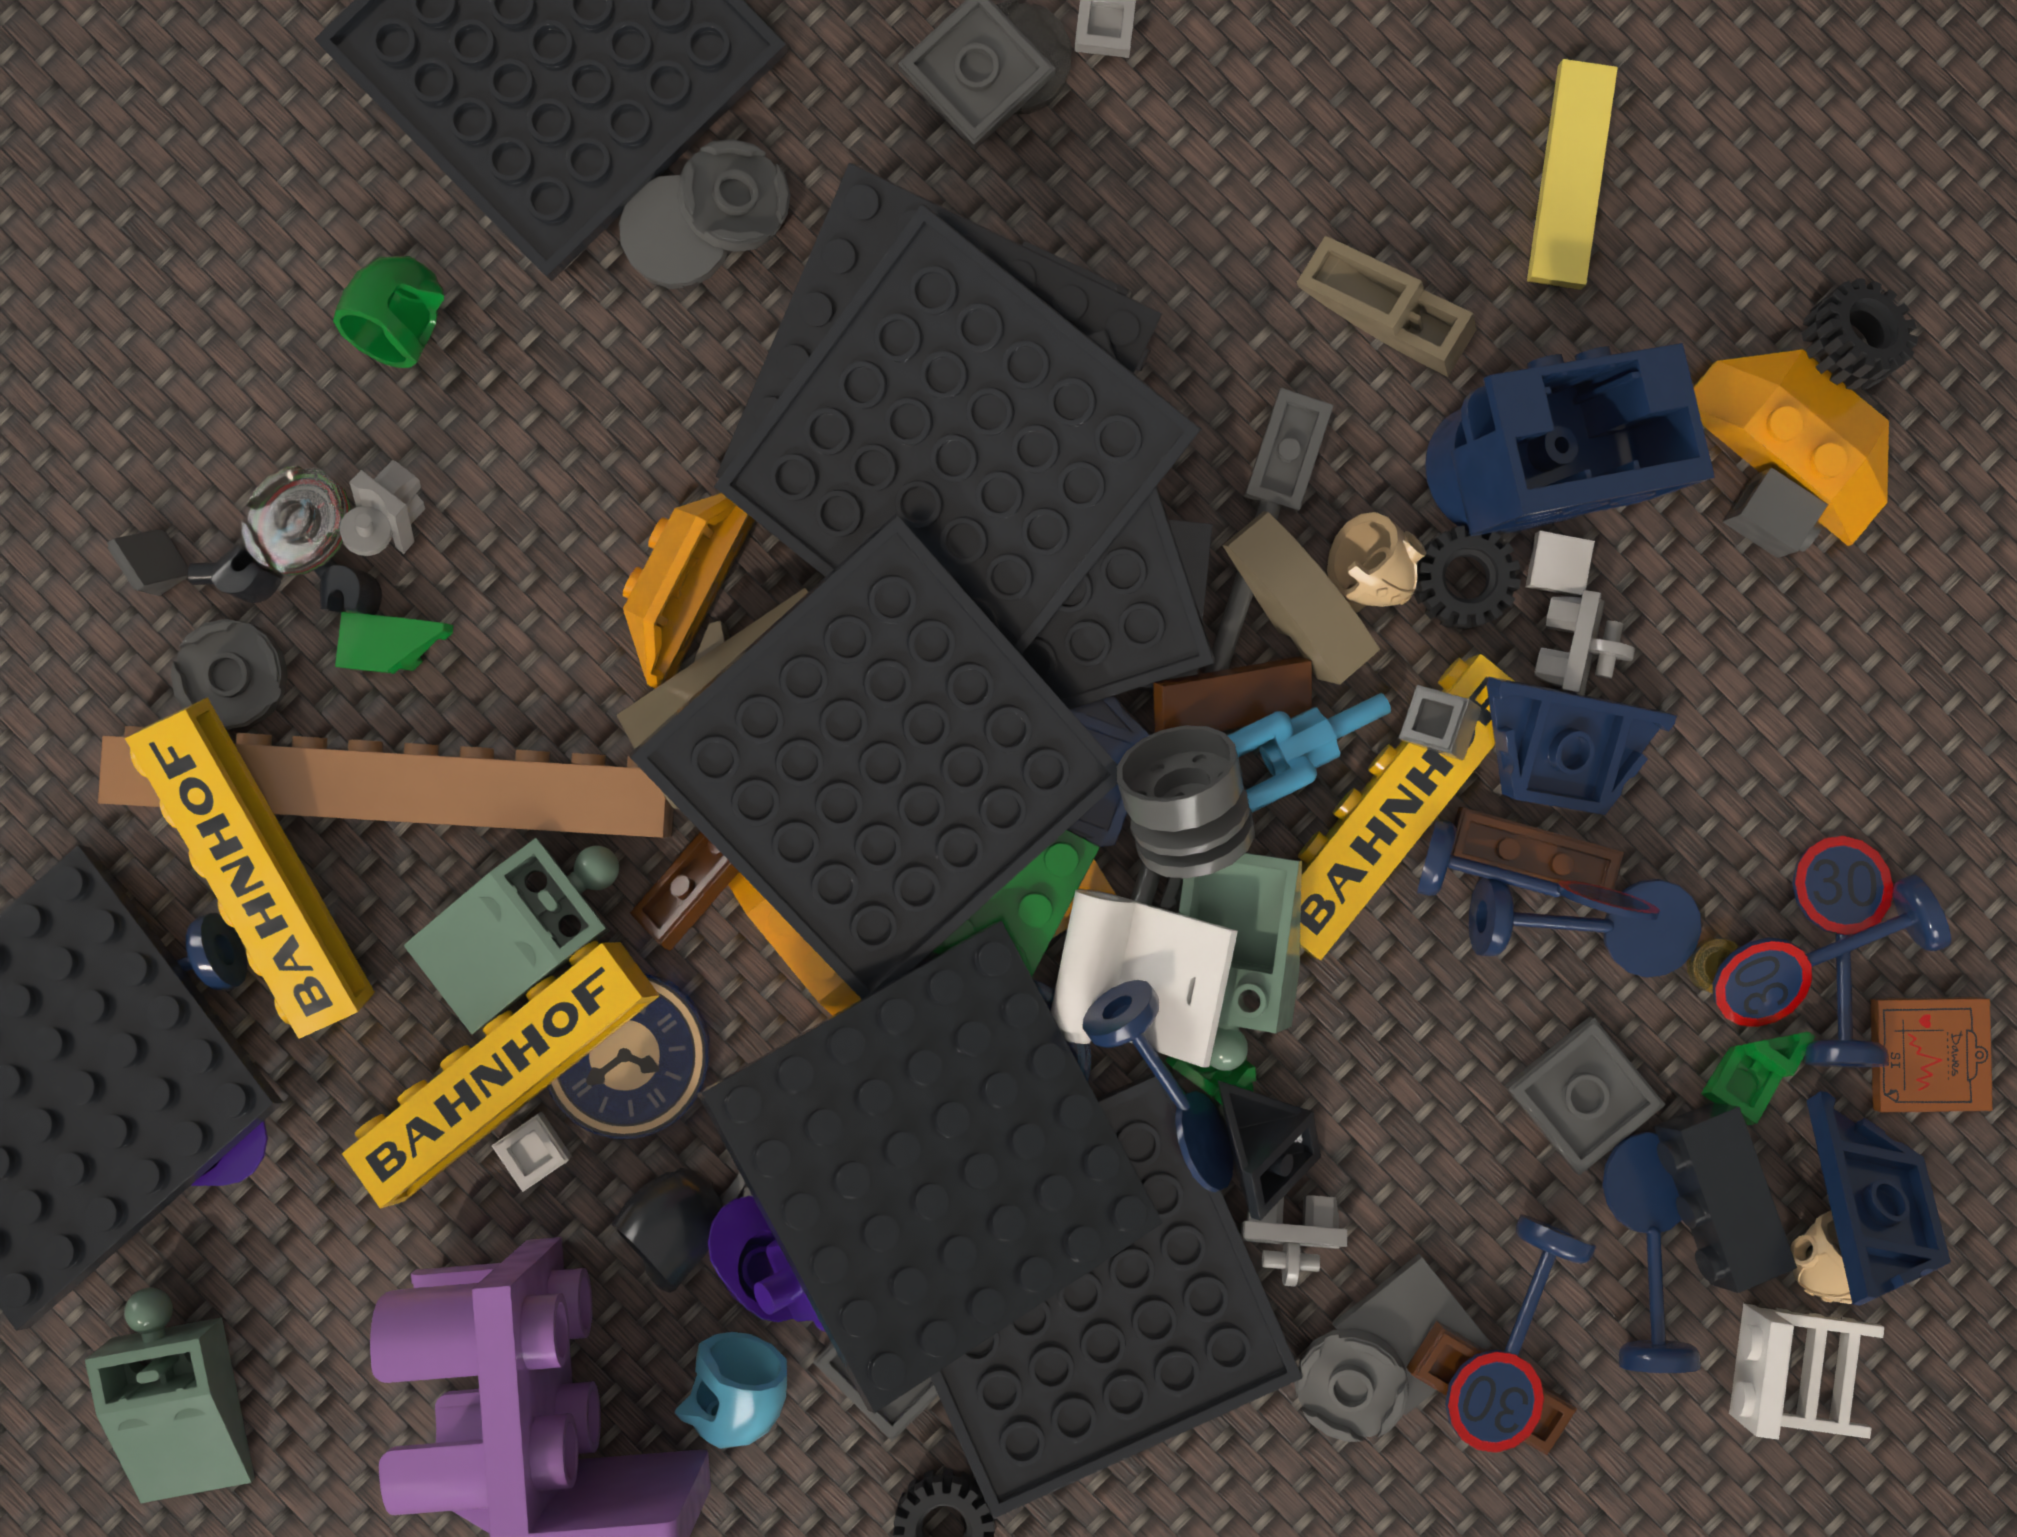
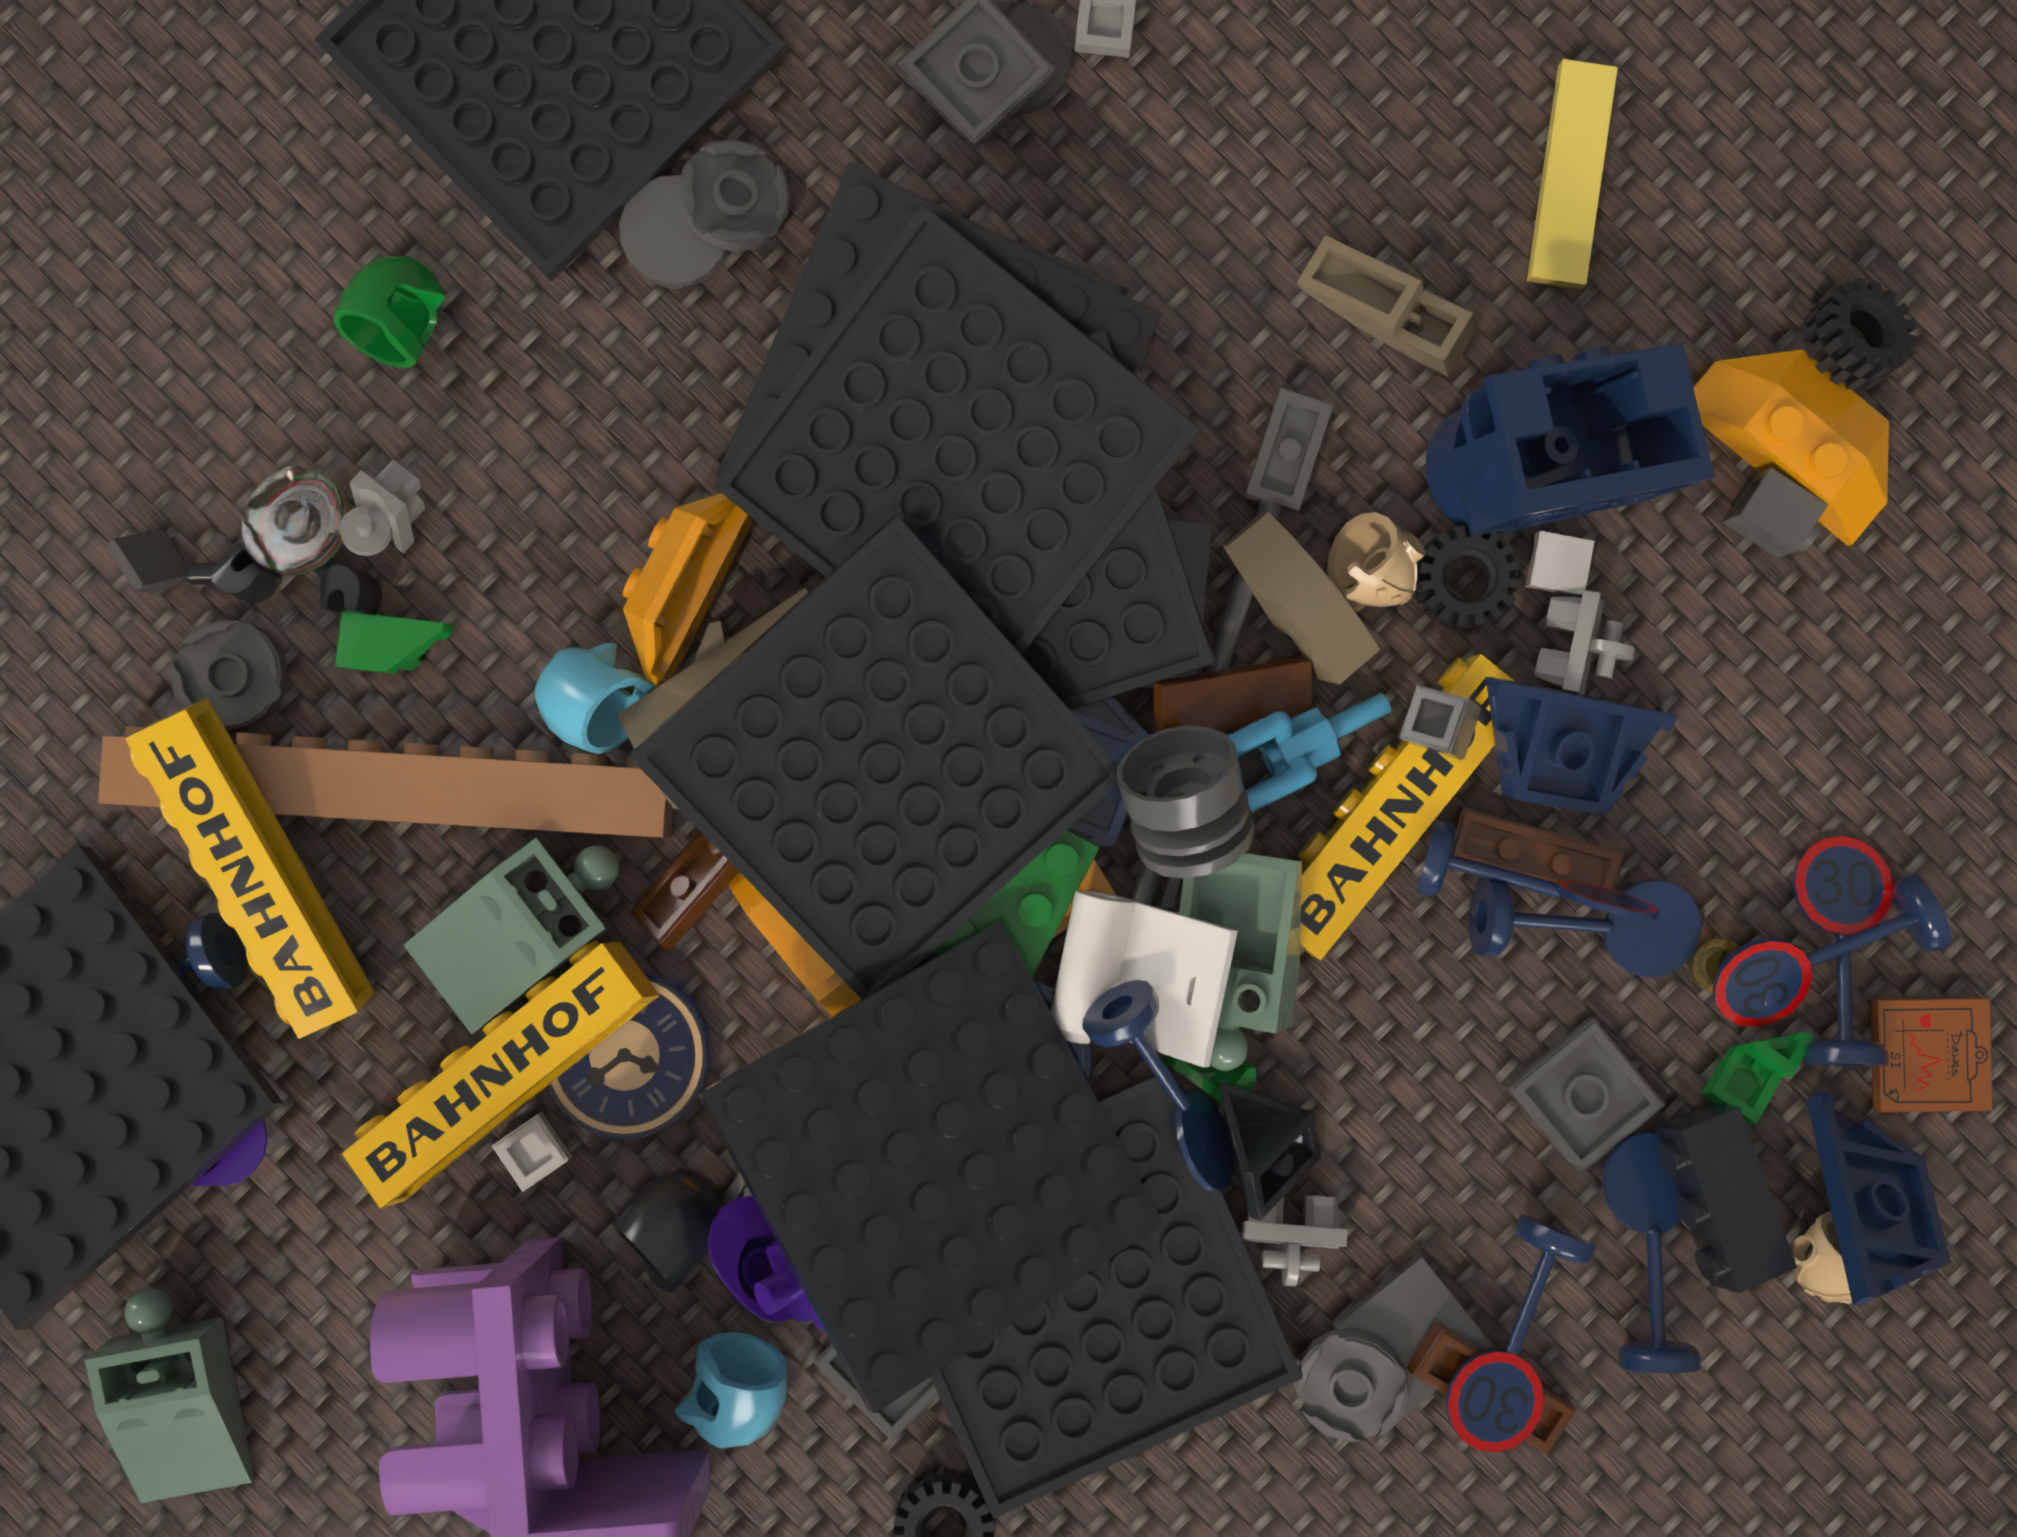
(584, 693): none -> medium azure piece
(1764, 1367): white plate -> none

